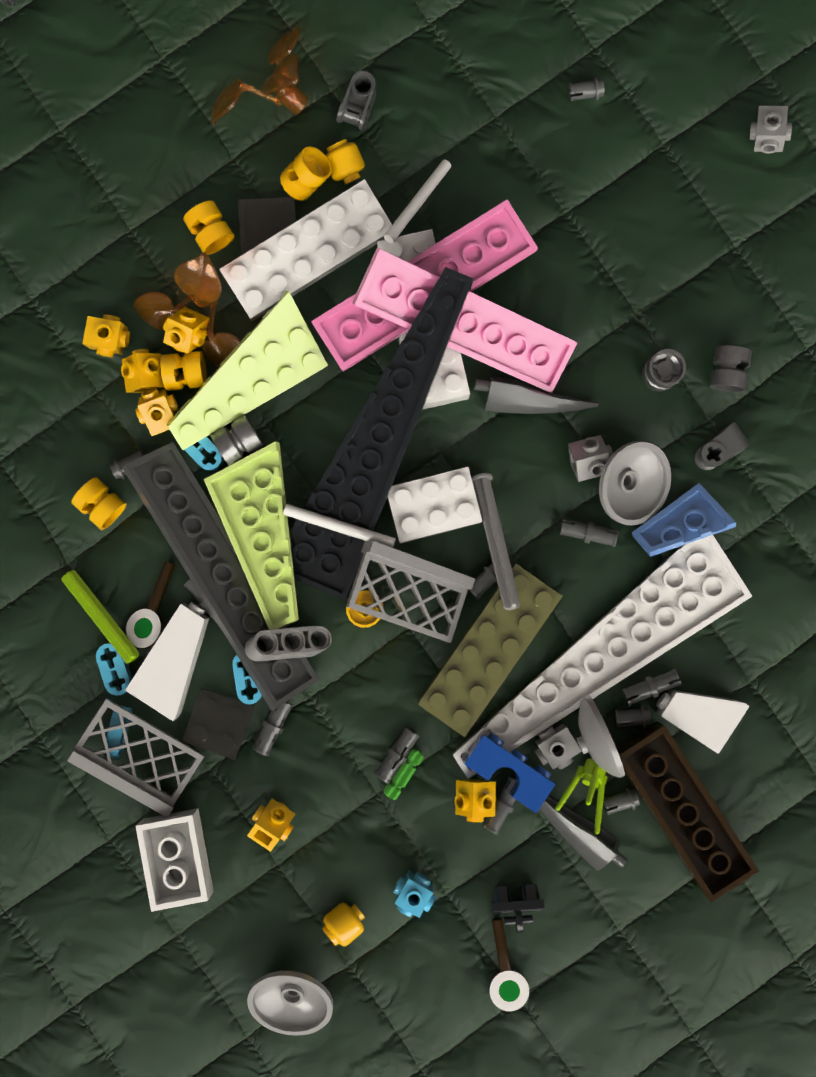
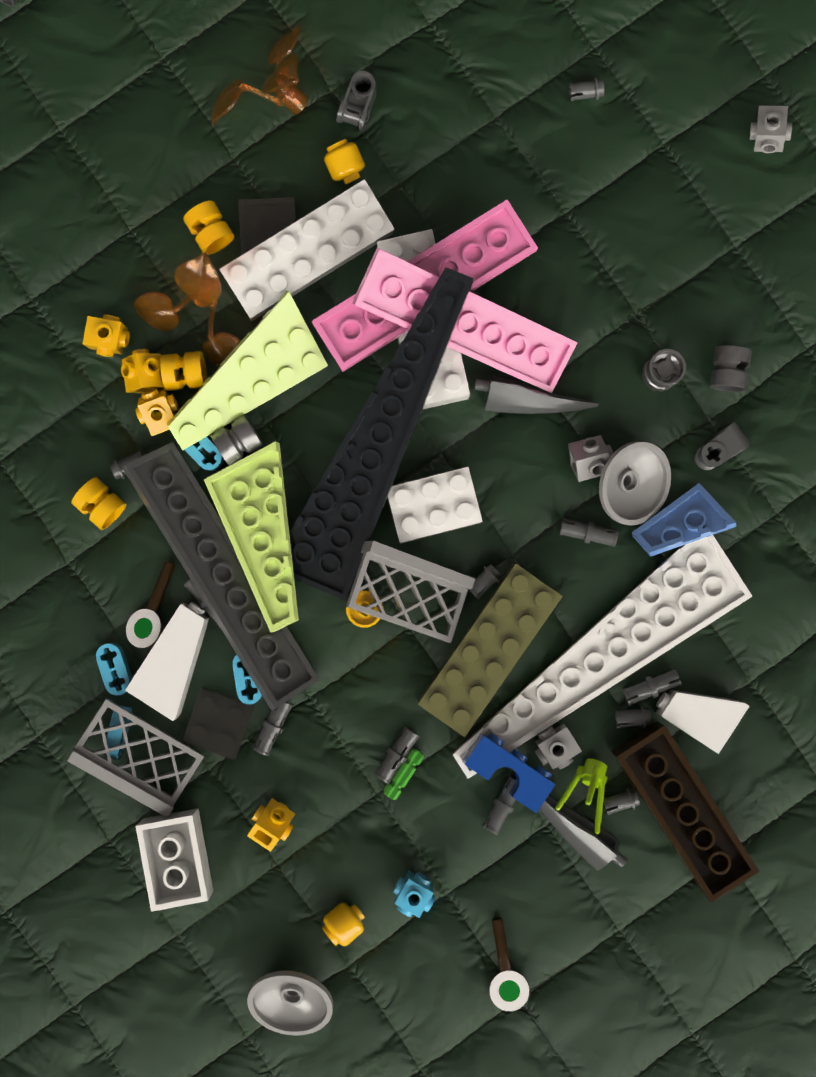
(100, 616): lime axle -> none
(185, 330): yellow brick -> none
(299, 637): light grey beam -> none
(306, 173): yellow wheel -> none
(337, 525): white bar -> none
(417, 201): white bar -> none
(475, 799): yellow brick -> none
(496, 541): light grey axle -> none
(530, 902): black hips -> none
(597, 739): light grey dish -> none

